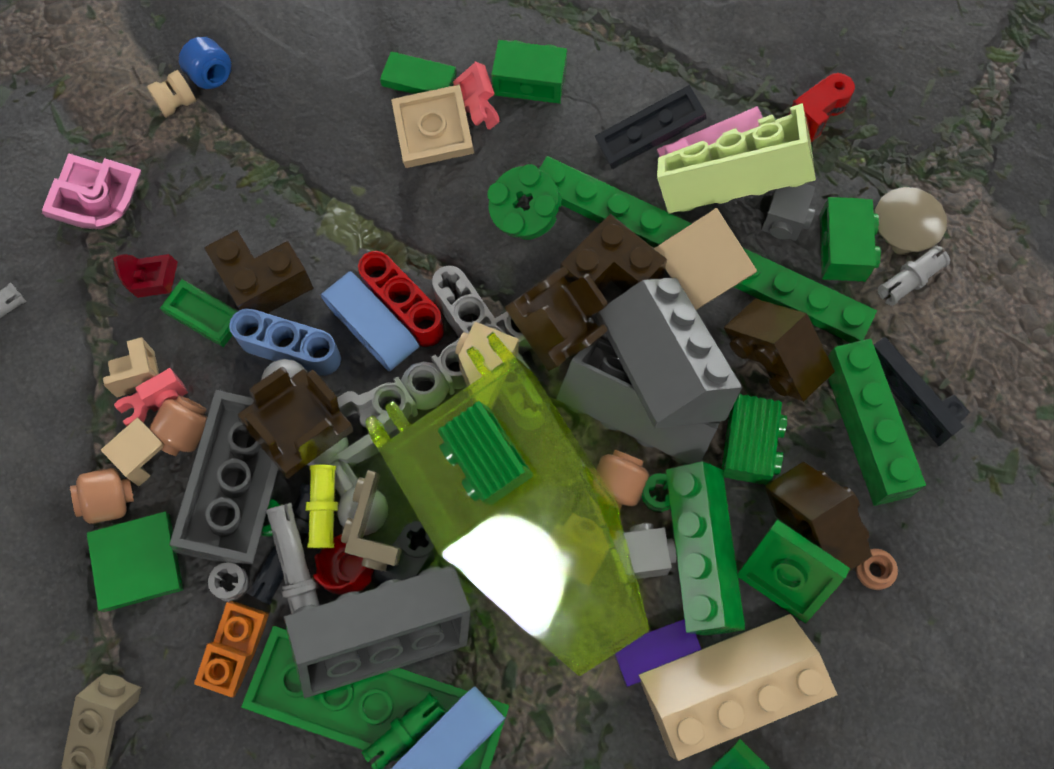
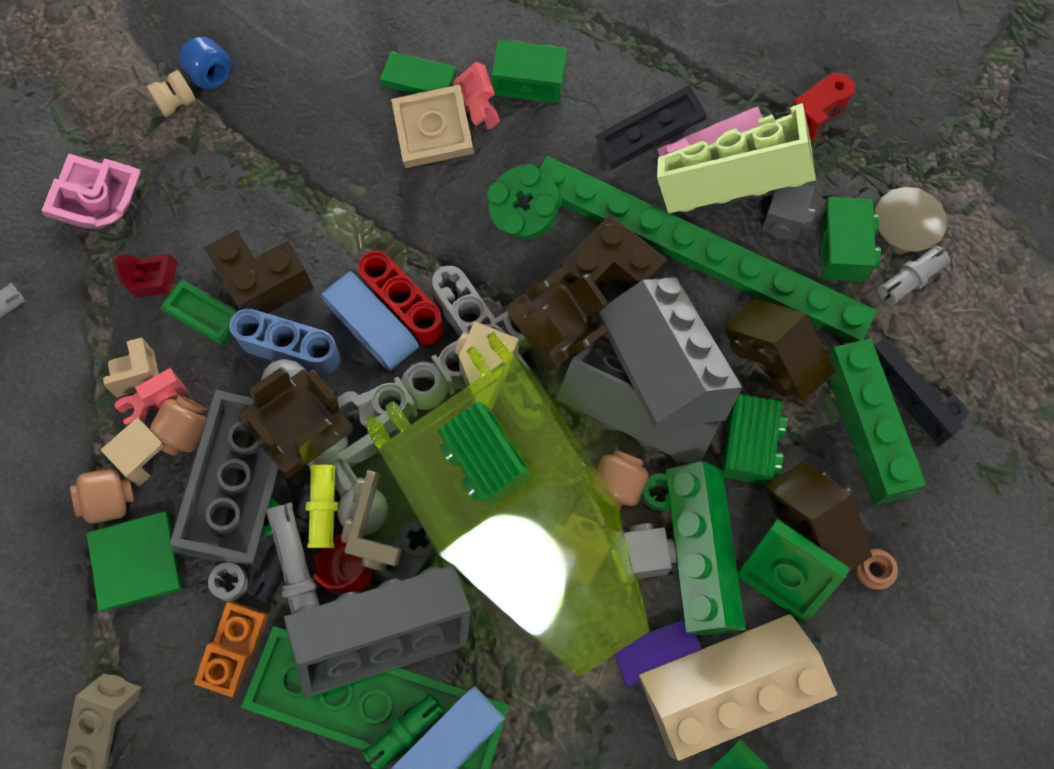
(706, 259): tan tile -> none

